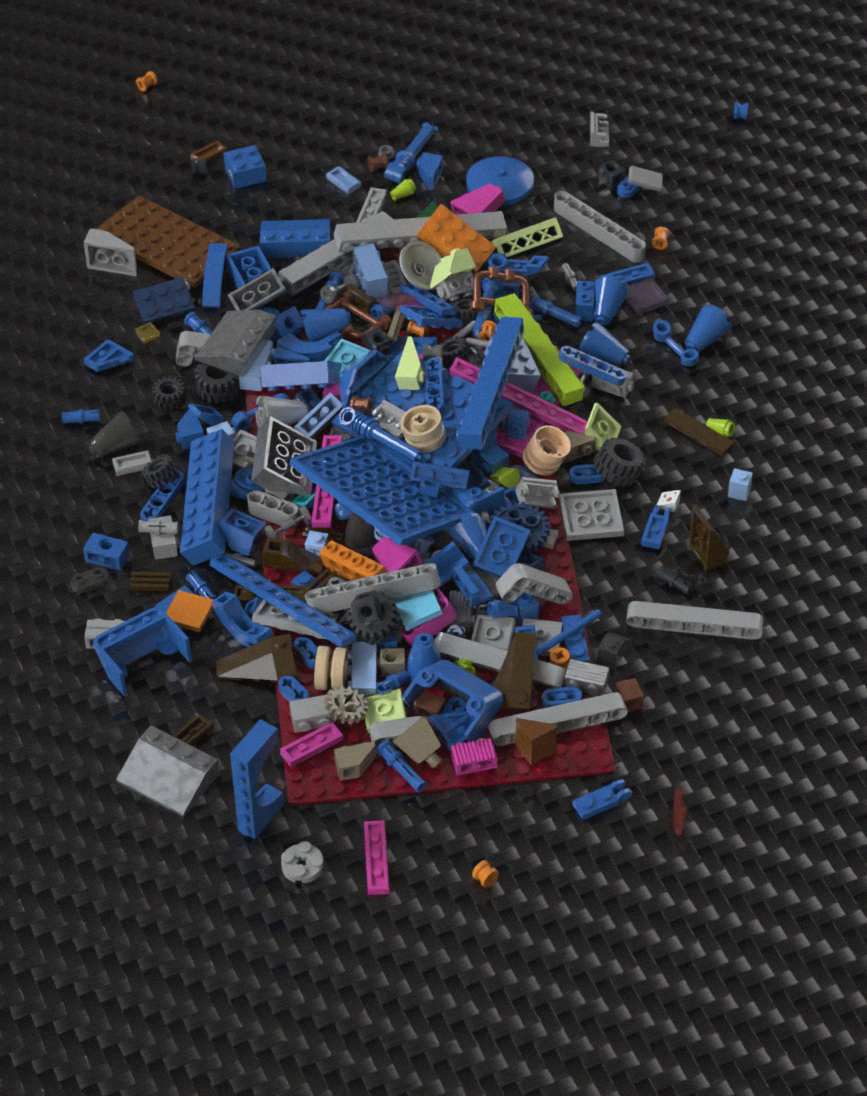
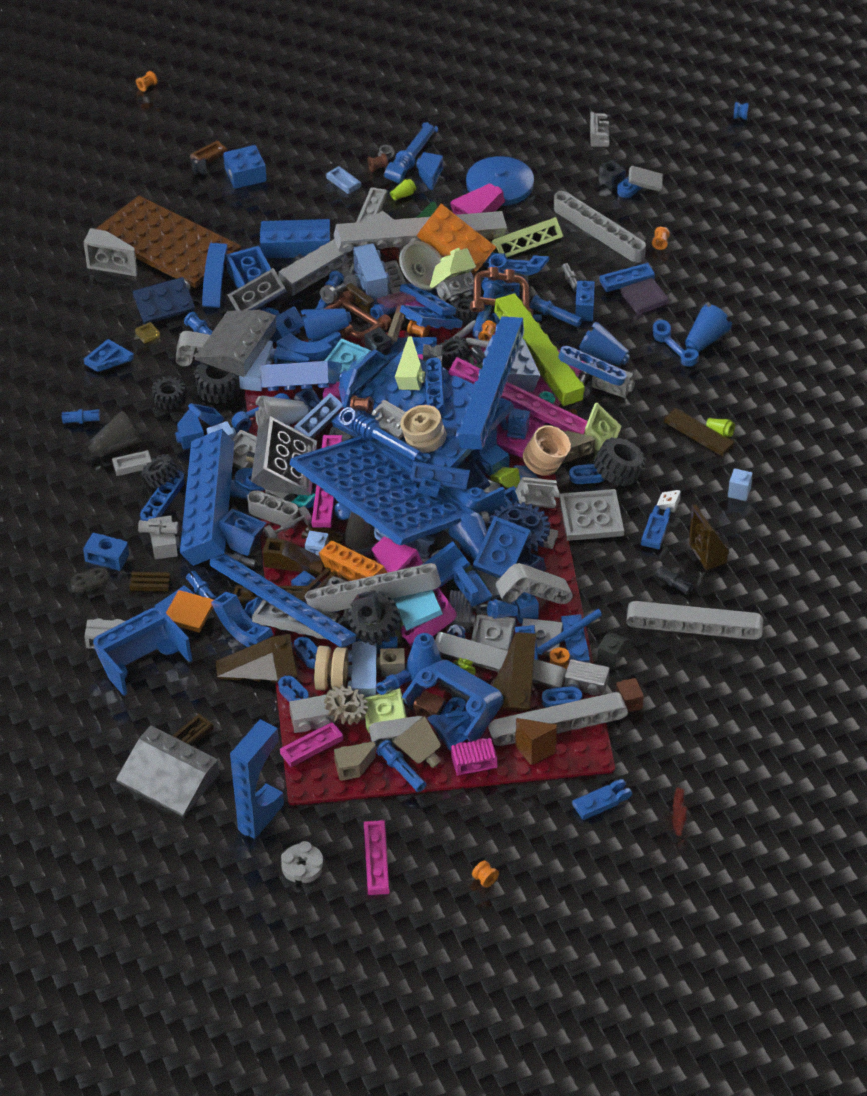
(608, 297): blue cone -> none

